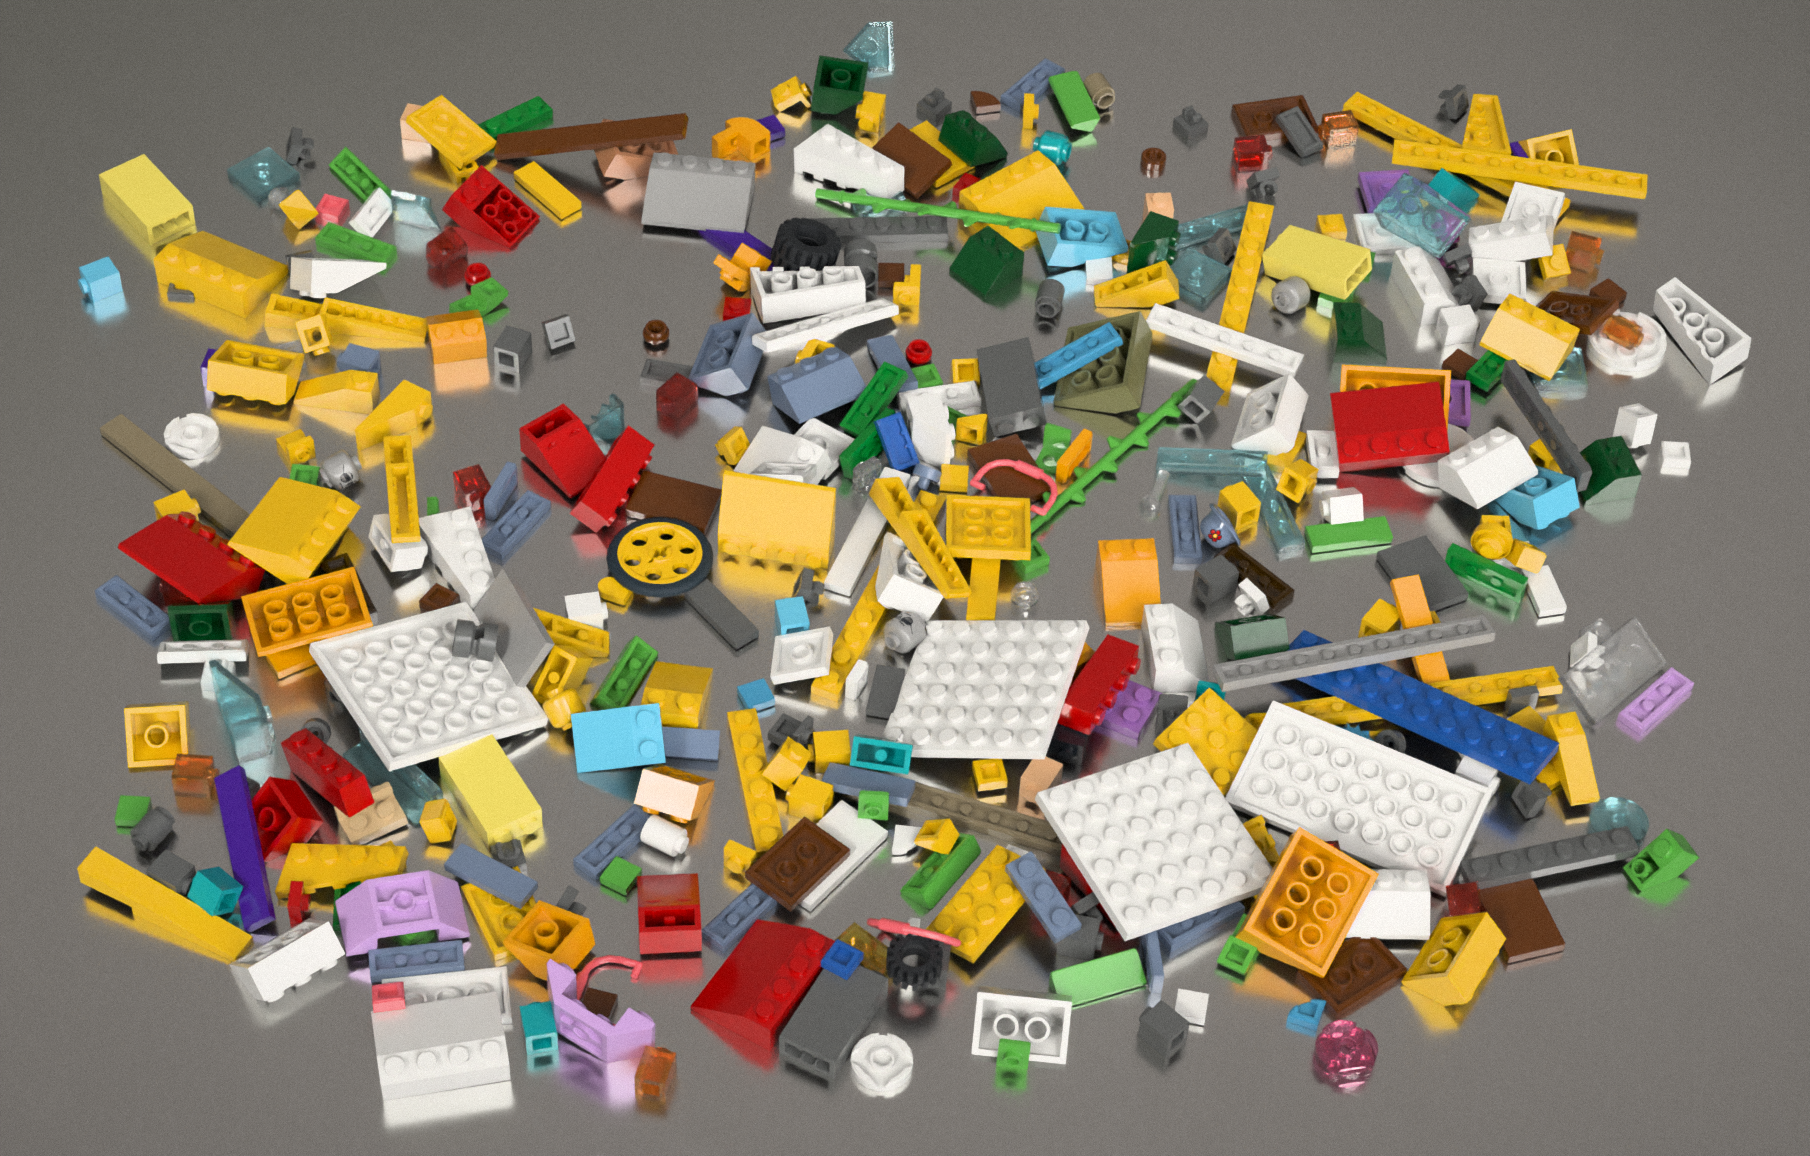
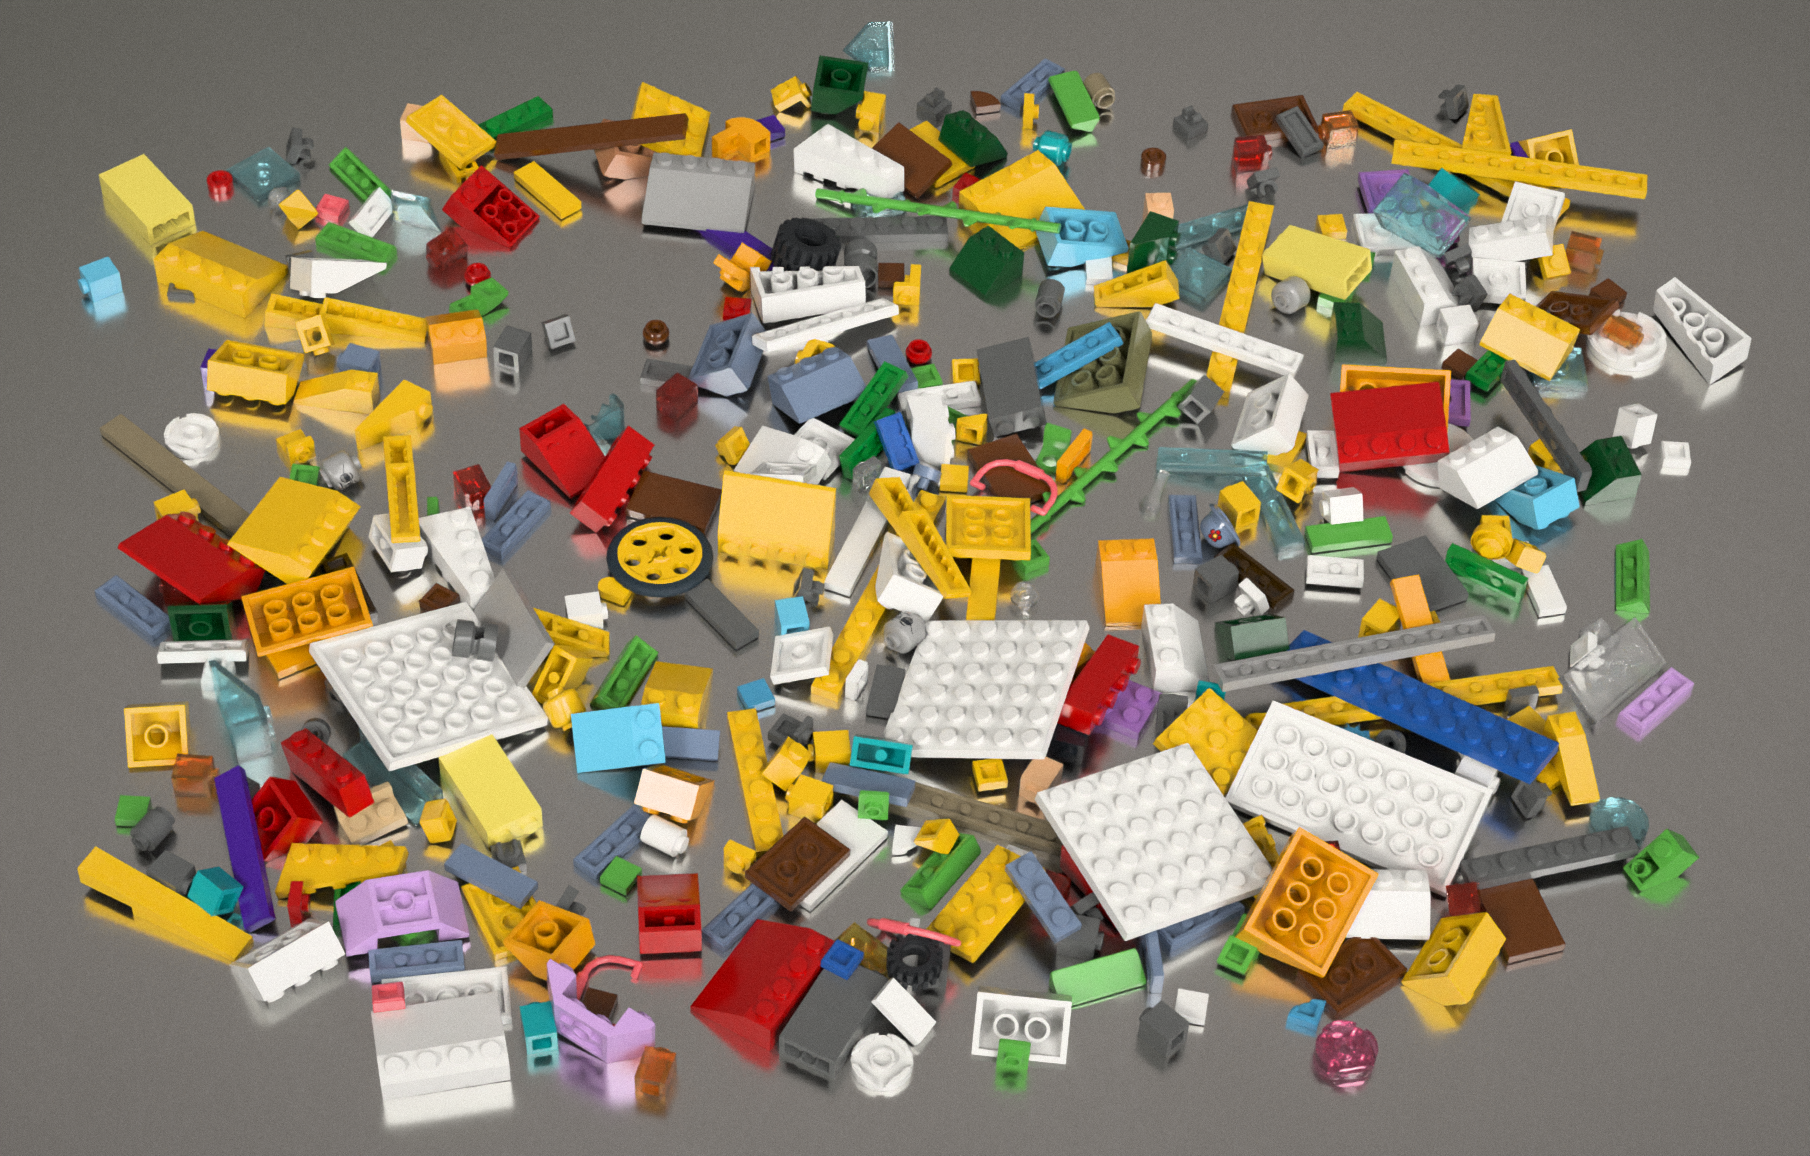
(219, 182): none -> red tile
(655, 102): none -> yellow plate
(903, 1011): none -> white tile
(1334, 571): none -> white plate
(1633, 577): none -> bright green slope

